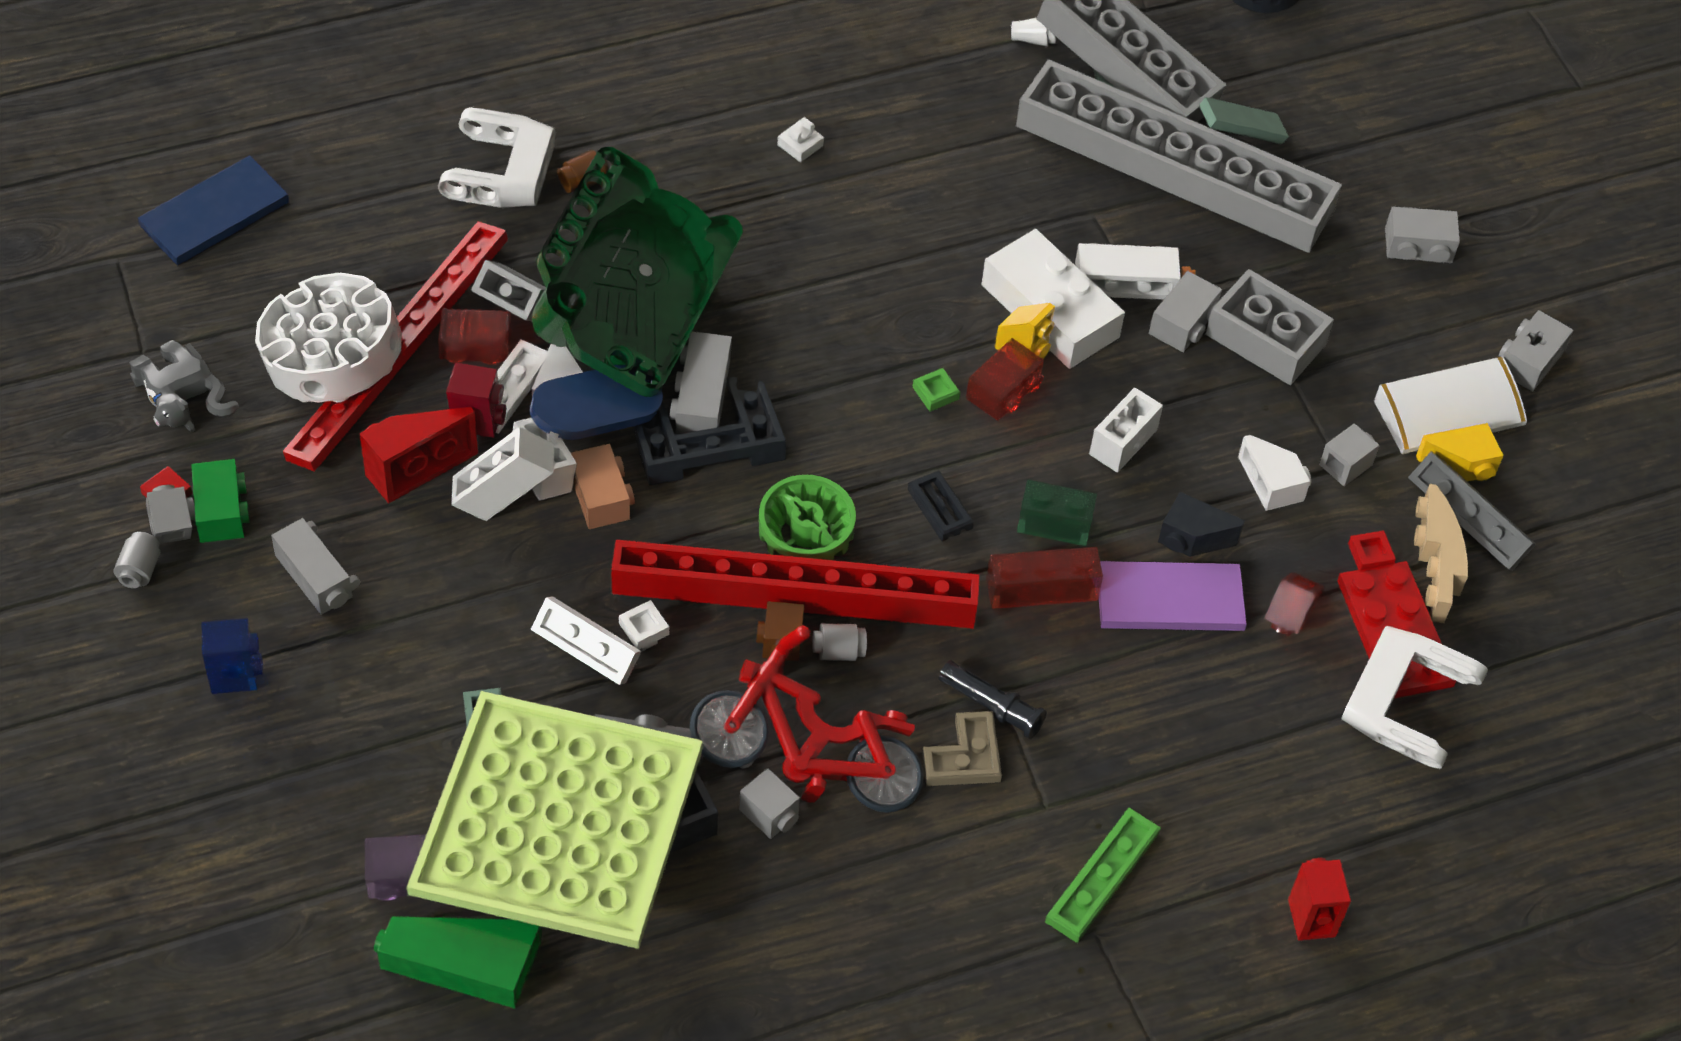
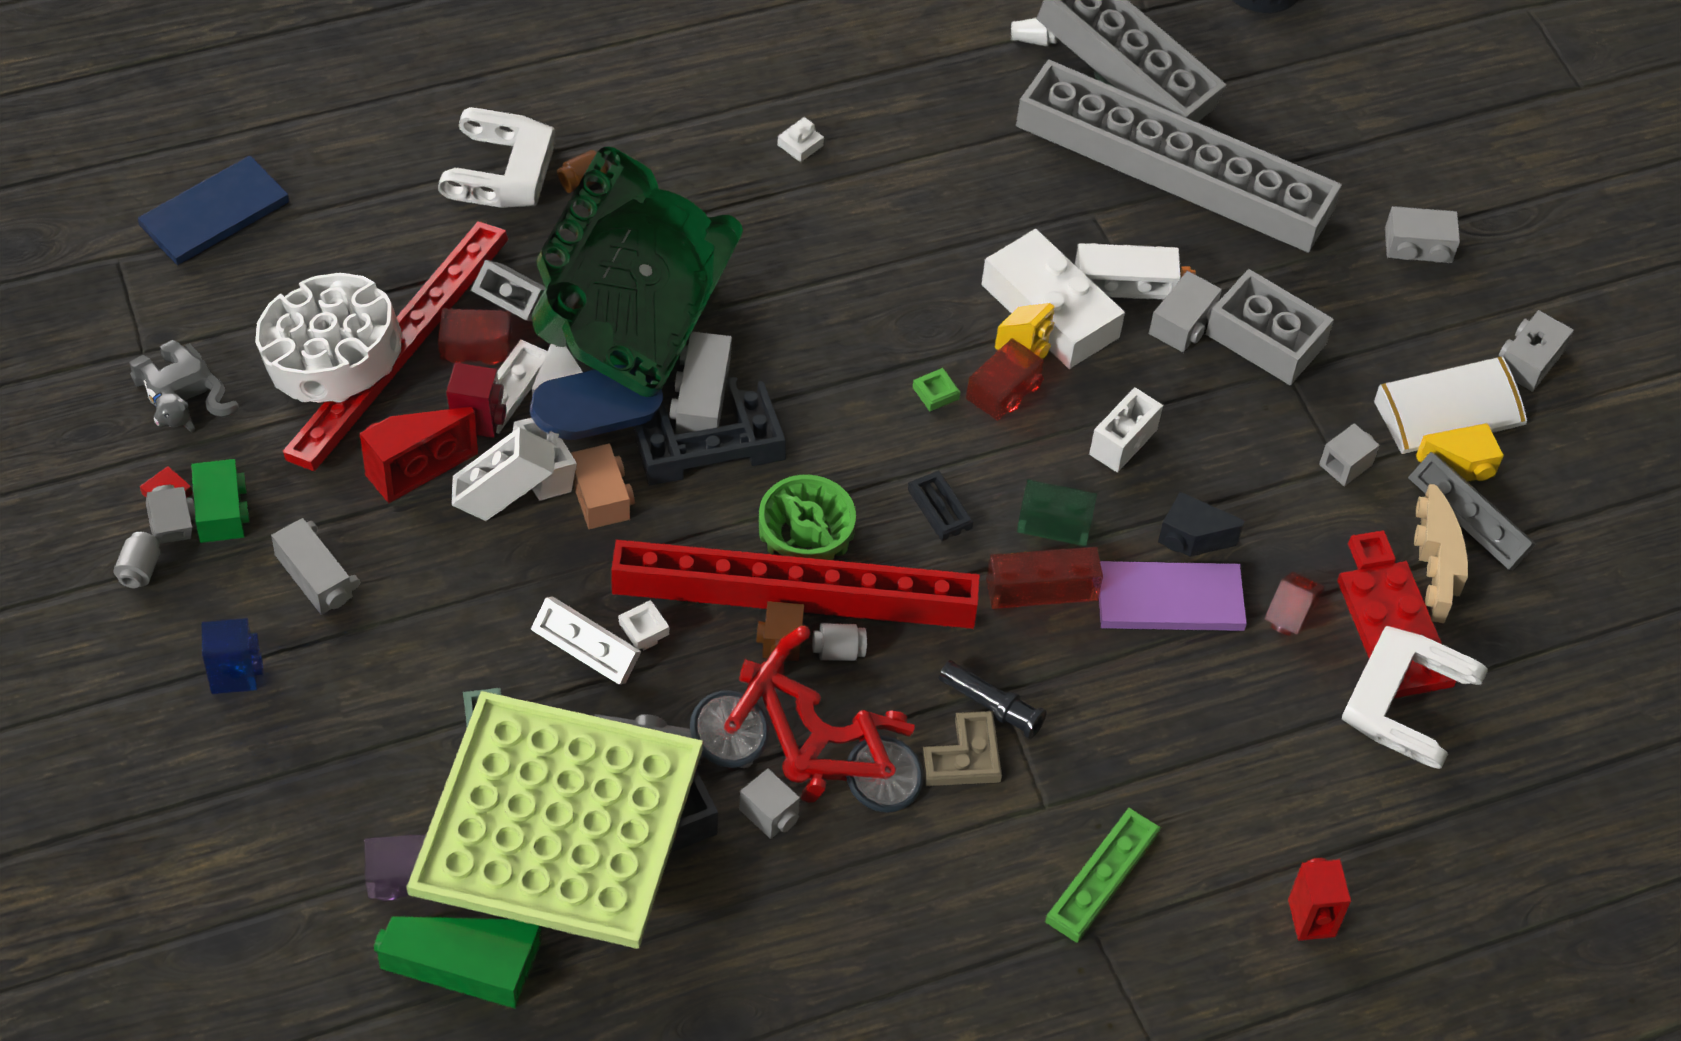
(1243, 120): sand green tile -> none
(1274, 473): white slope -> none

